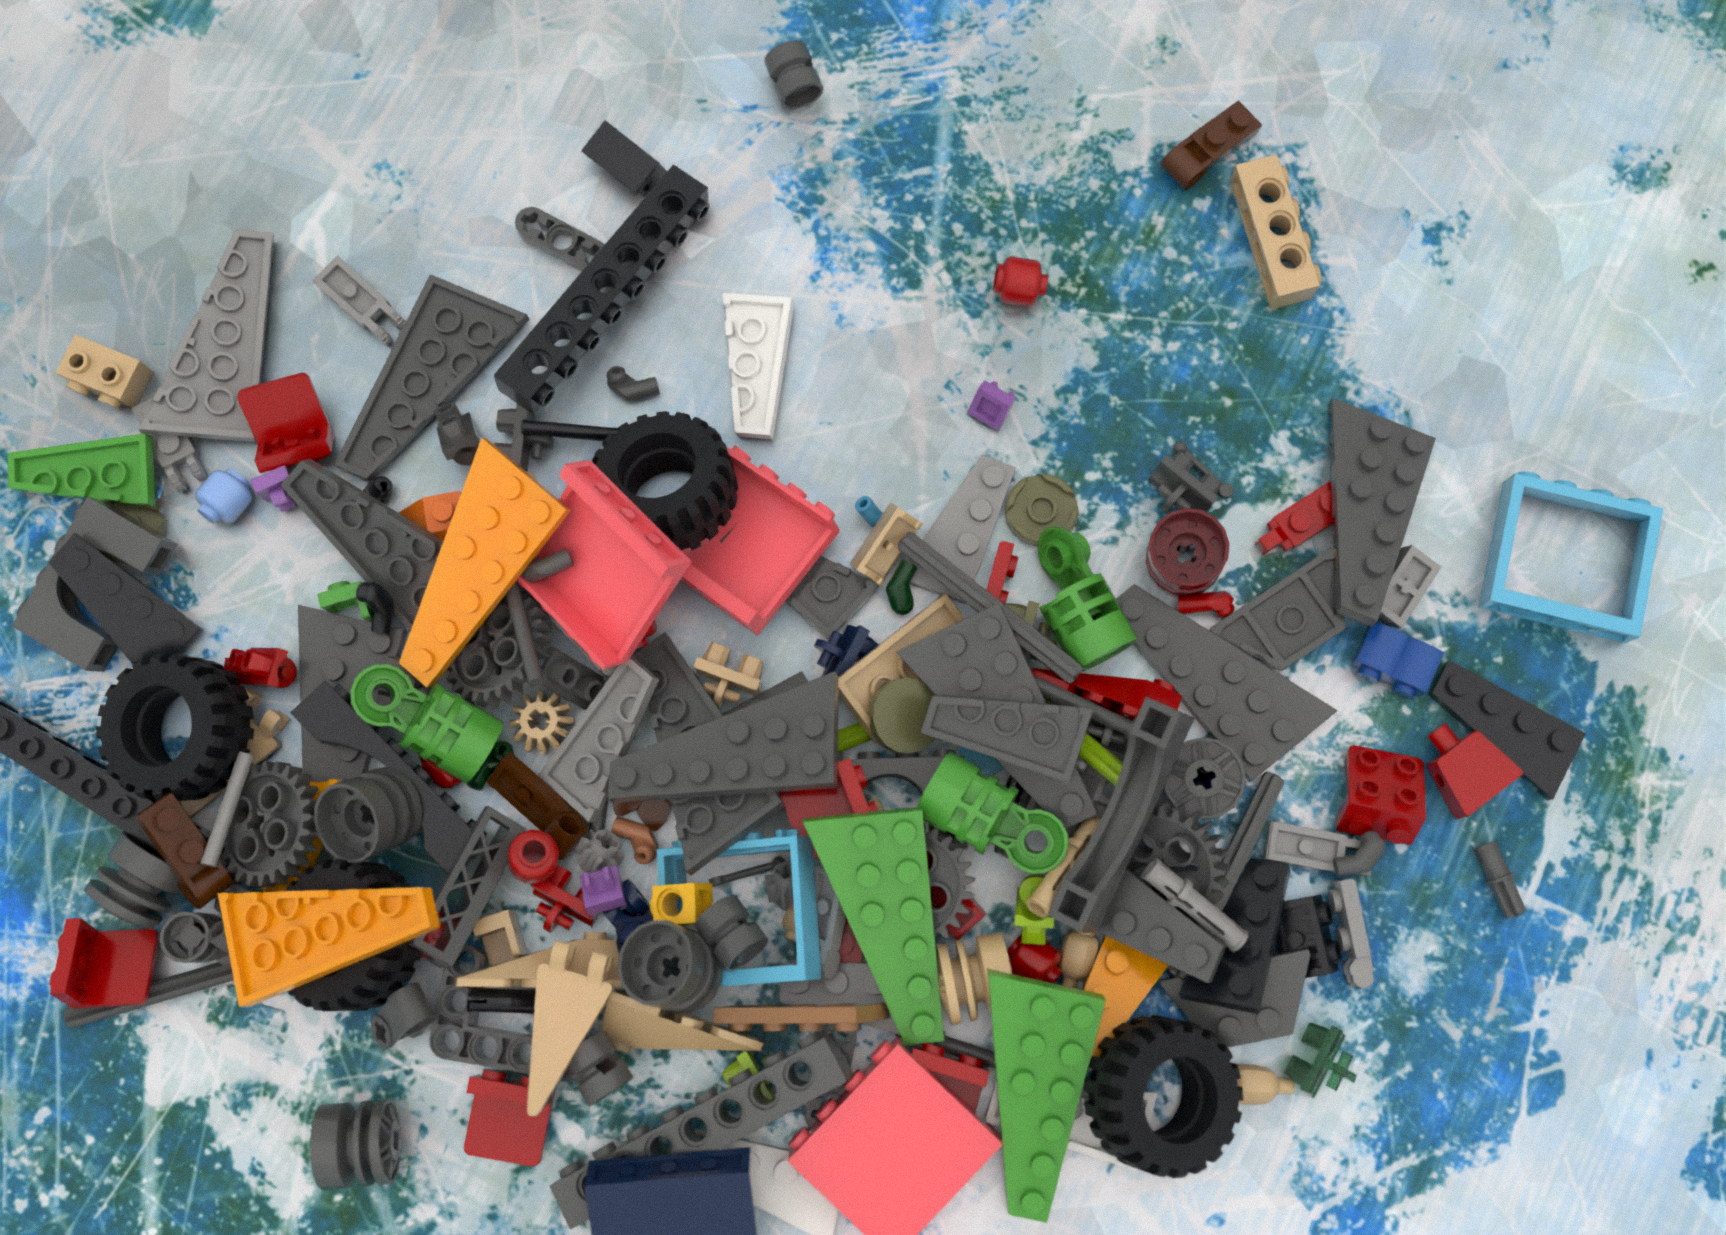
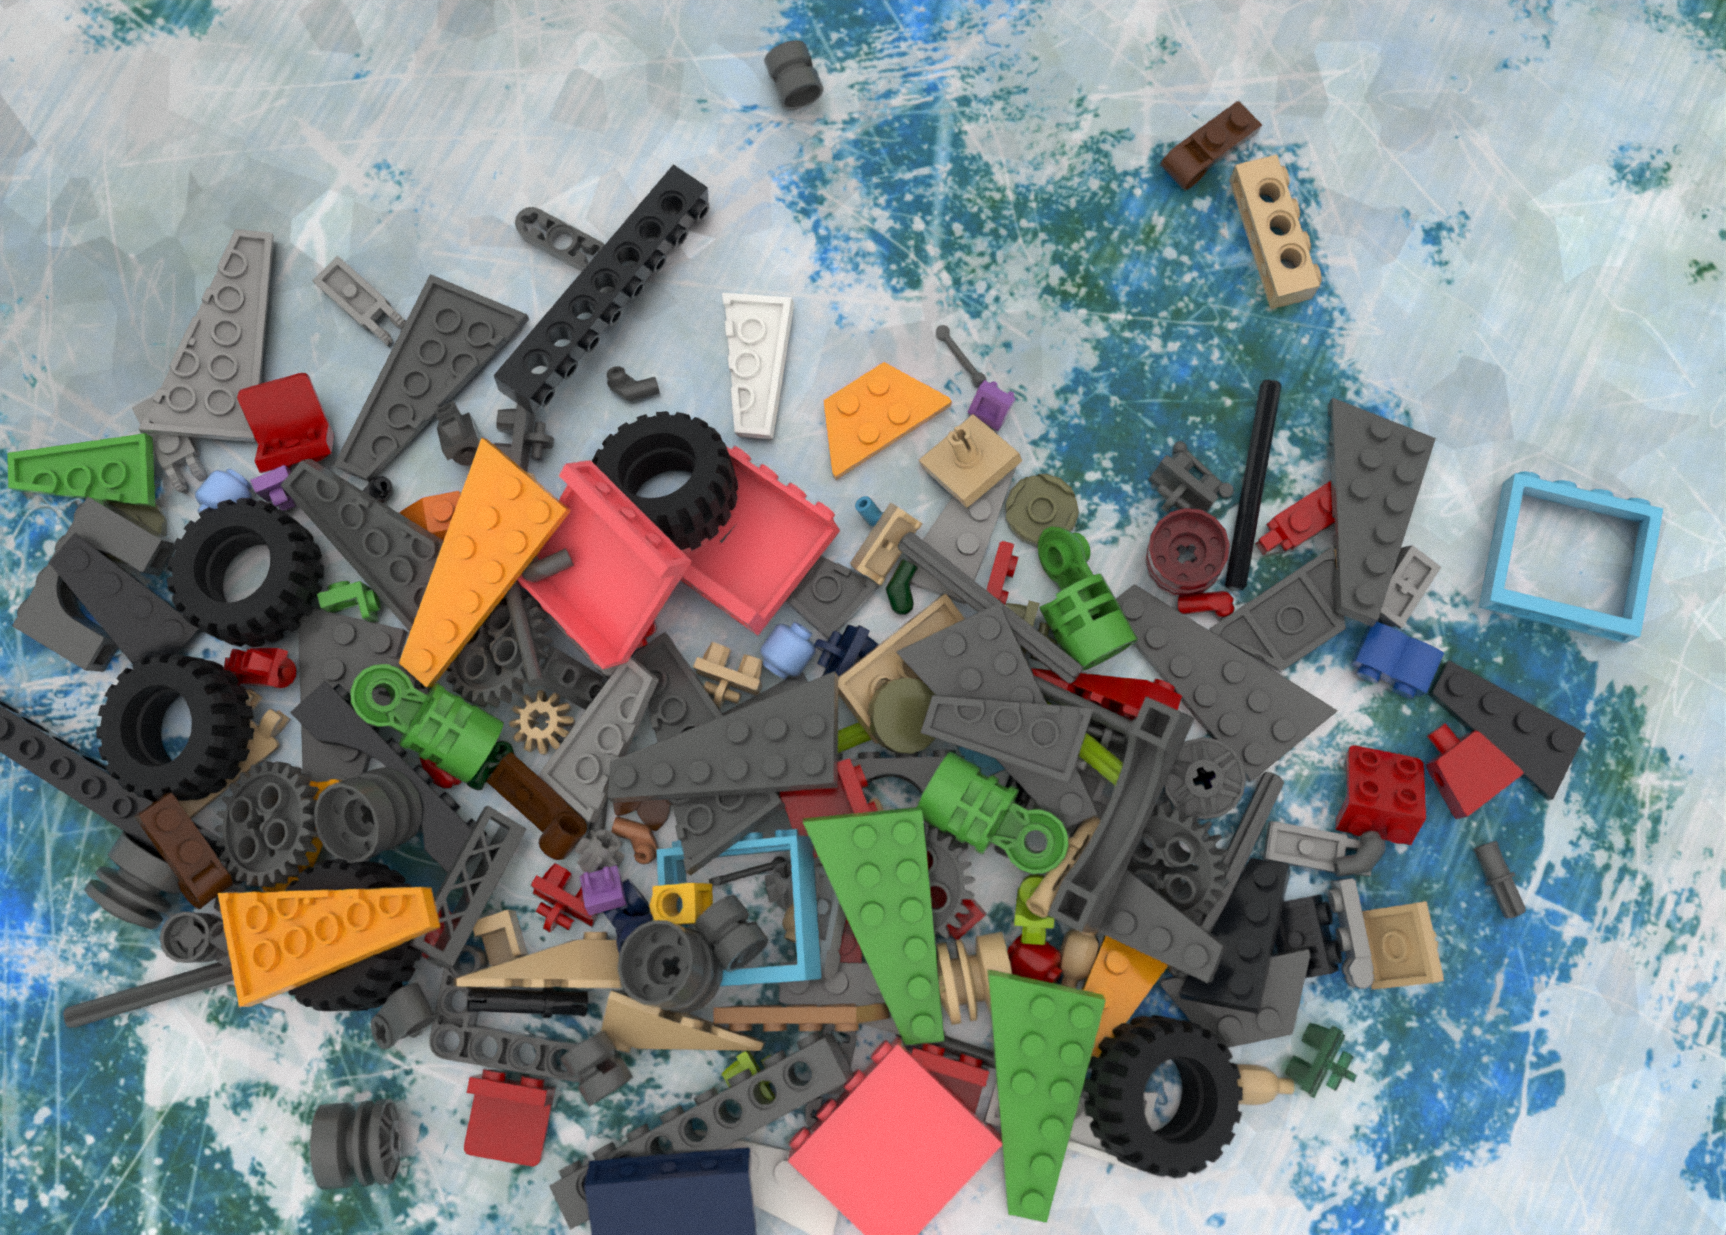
(103, 966): red bracket -> none
(104, 372): tan brick -> none
(212, 545): none -> black tyre
(227, 809): light grey bar -> none
(380, 602): black arm -> none
(533, 856): red head -> none
(563, 1016): tan flag -> none
(565, 430): black bar -> none
(624, 159): black hinge -> none
(787, 650): none -> light blue head
(876, 414): none -> light orange wing
(943, 334): none -> dark grey hinge
(970, 460): none -> tan tile
(1019, 281): red head -> none
(1182, 894): light grey pin -> none
(1253, 485): none -> black axle
(1402, 946): none -> tan tile

